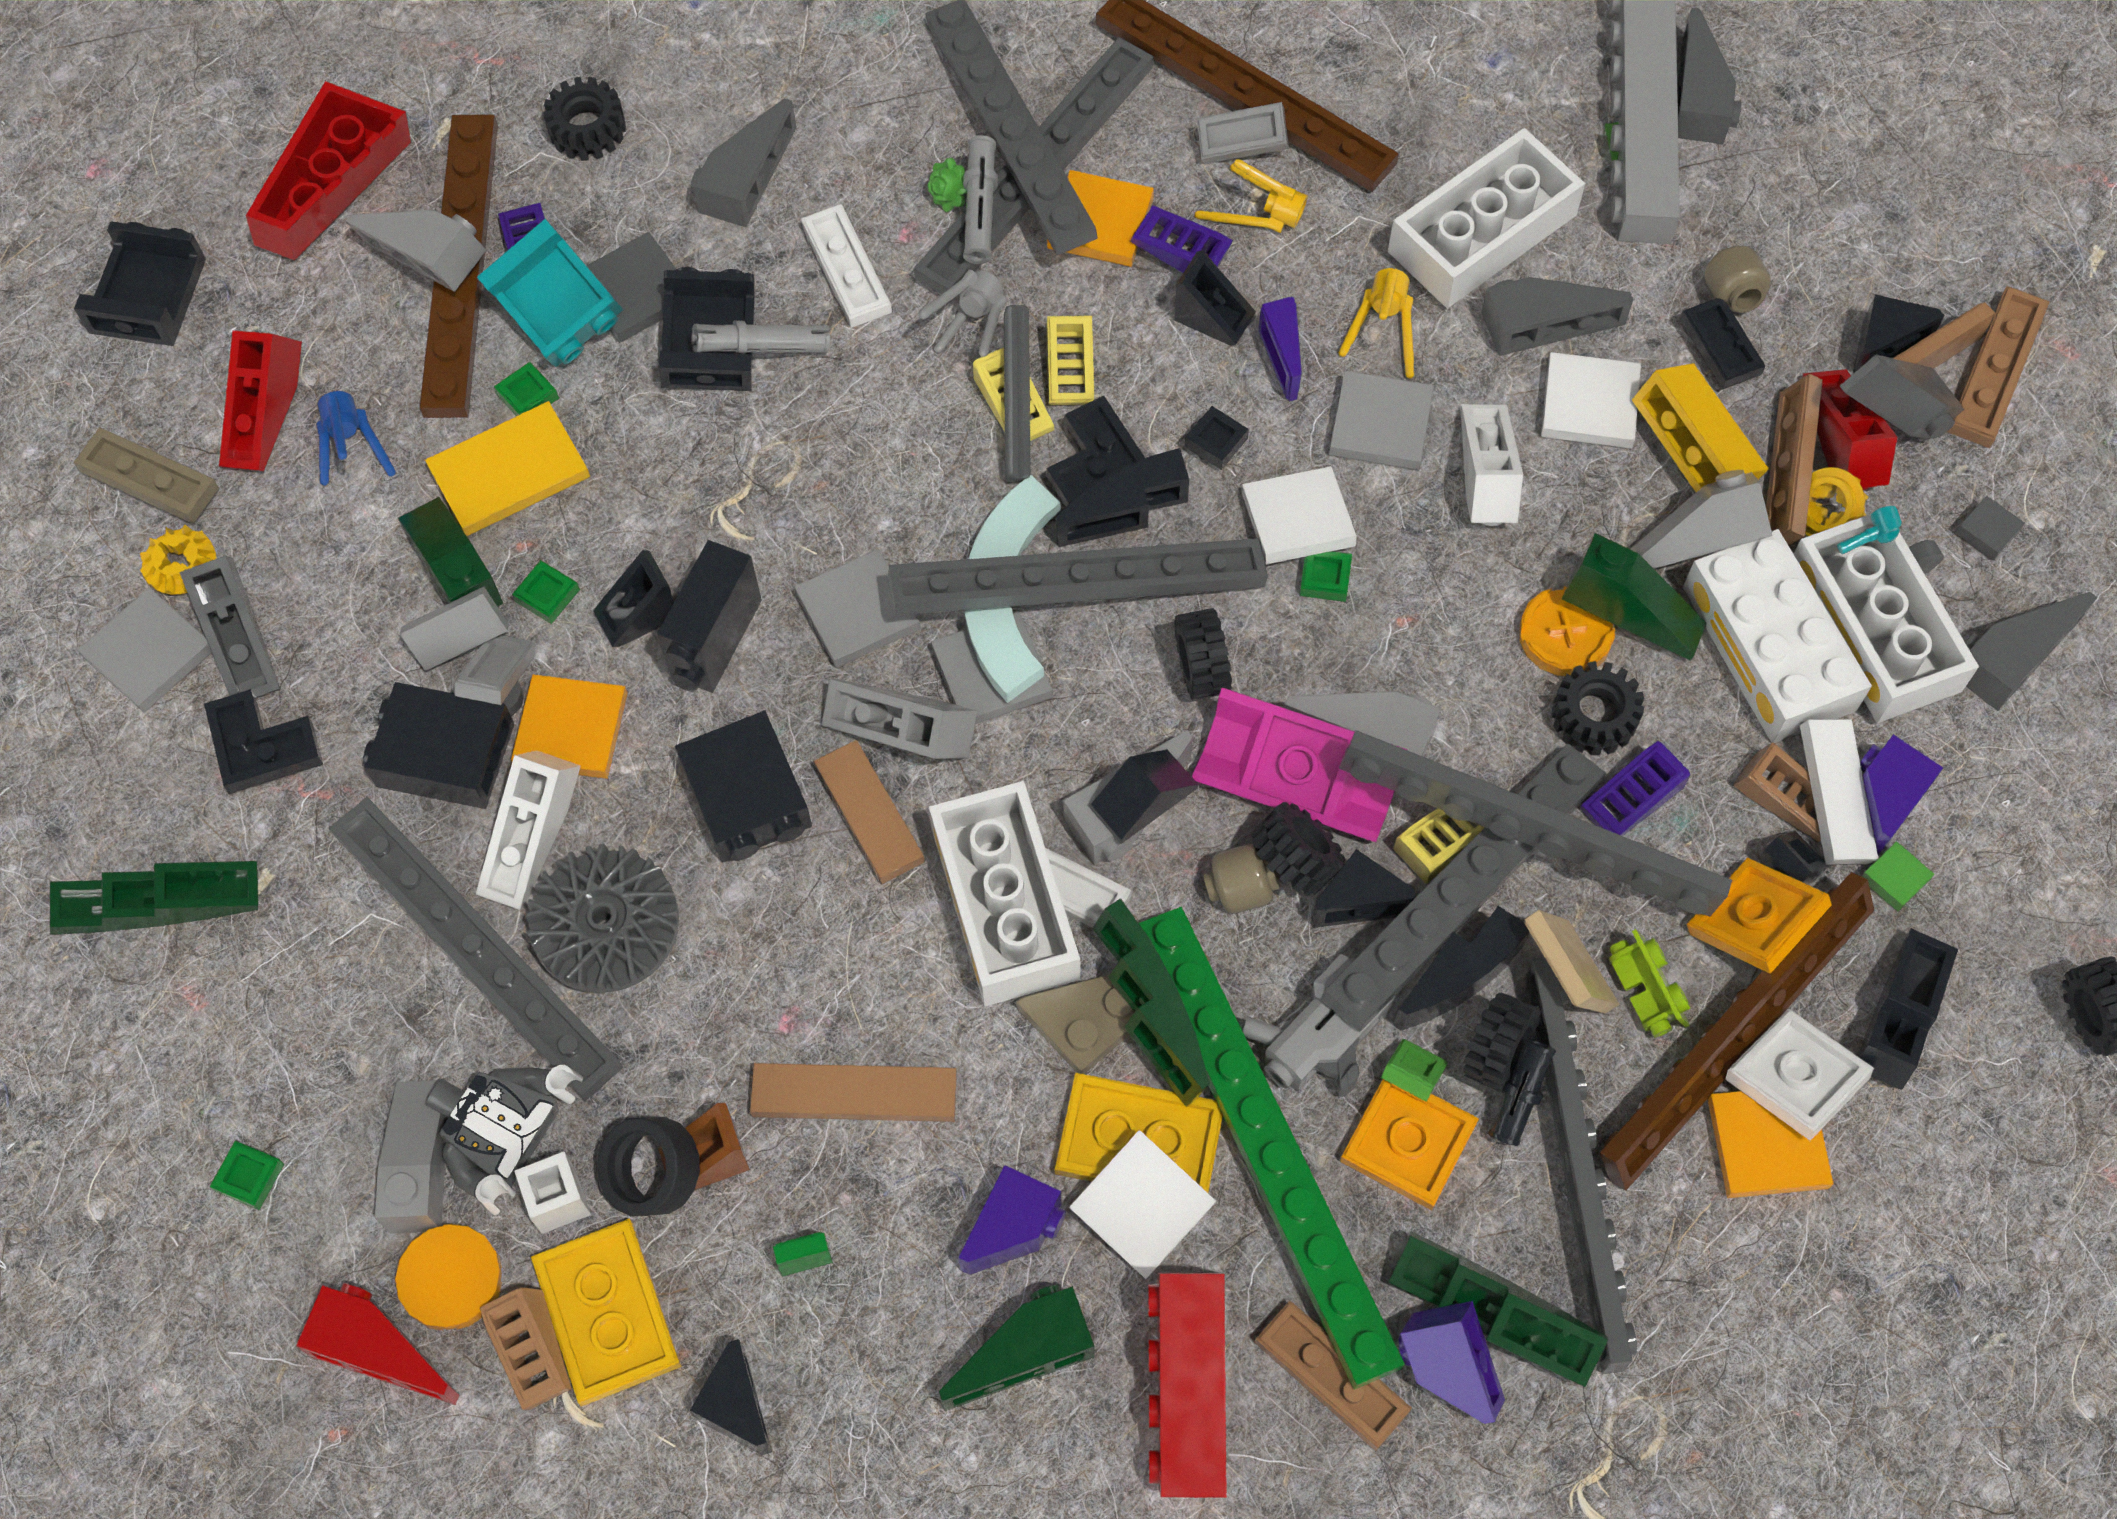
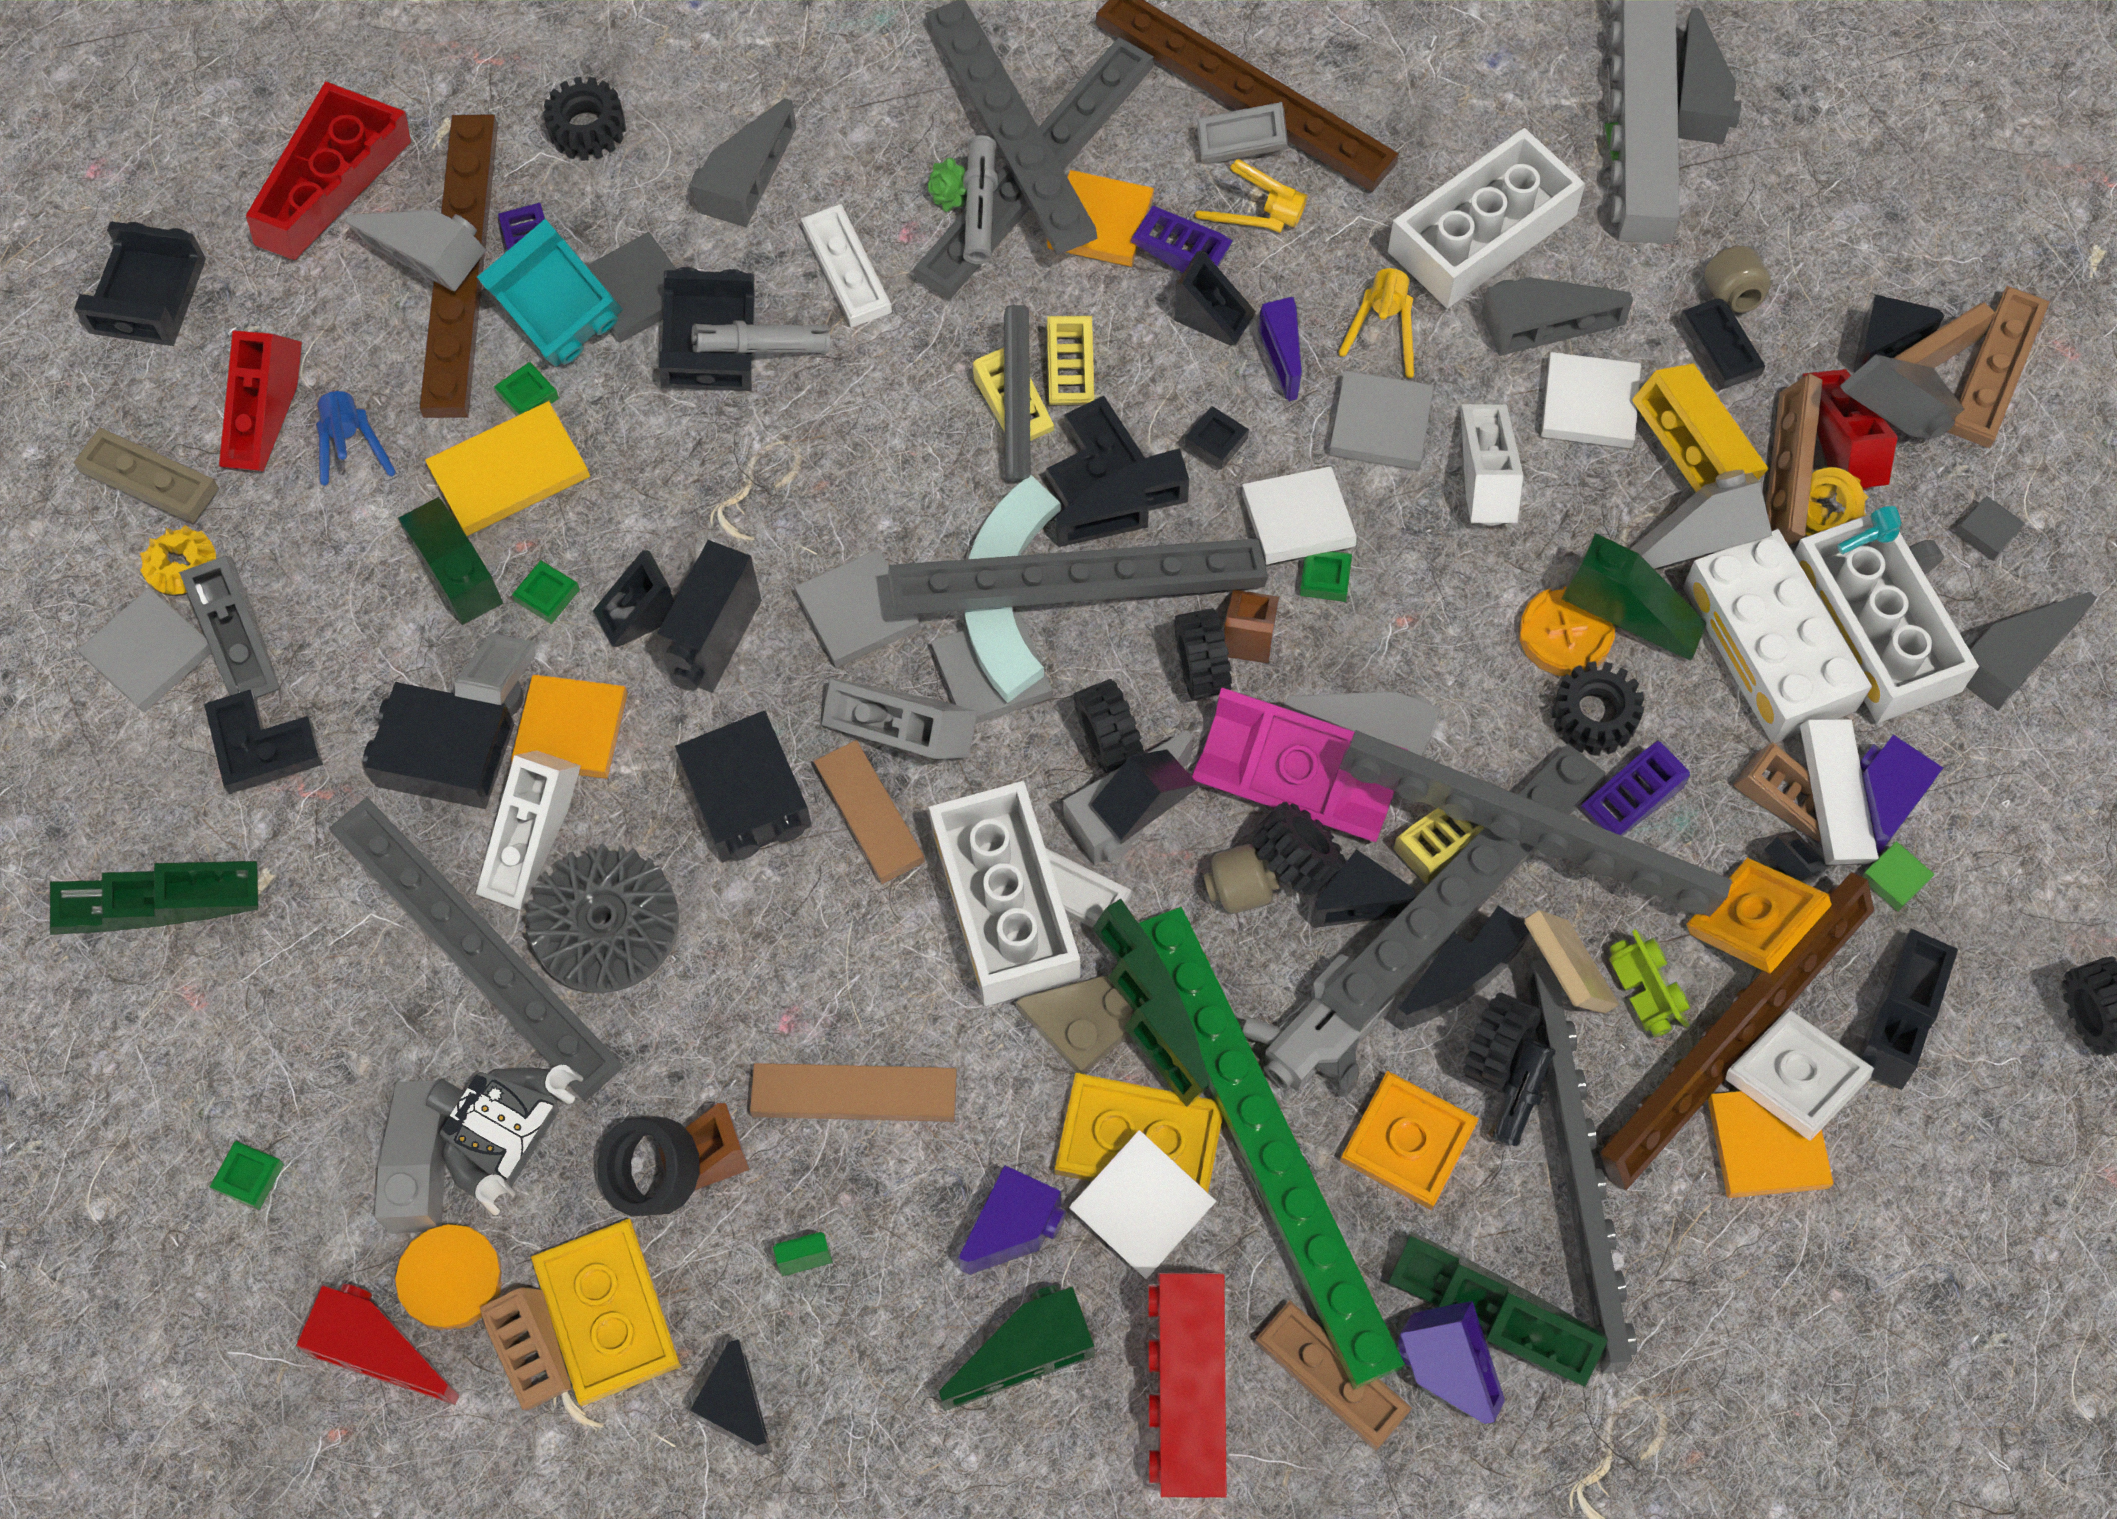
(454, 628): light grey tile -> none
(552, 1192): white brick -> none
(979, 295): light grey plant -> none
(1107, 724): none -> black tyre
(1250, 625): none -> dark orange slope
(1414, 1069): bright green tile -> none

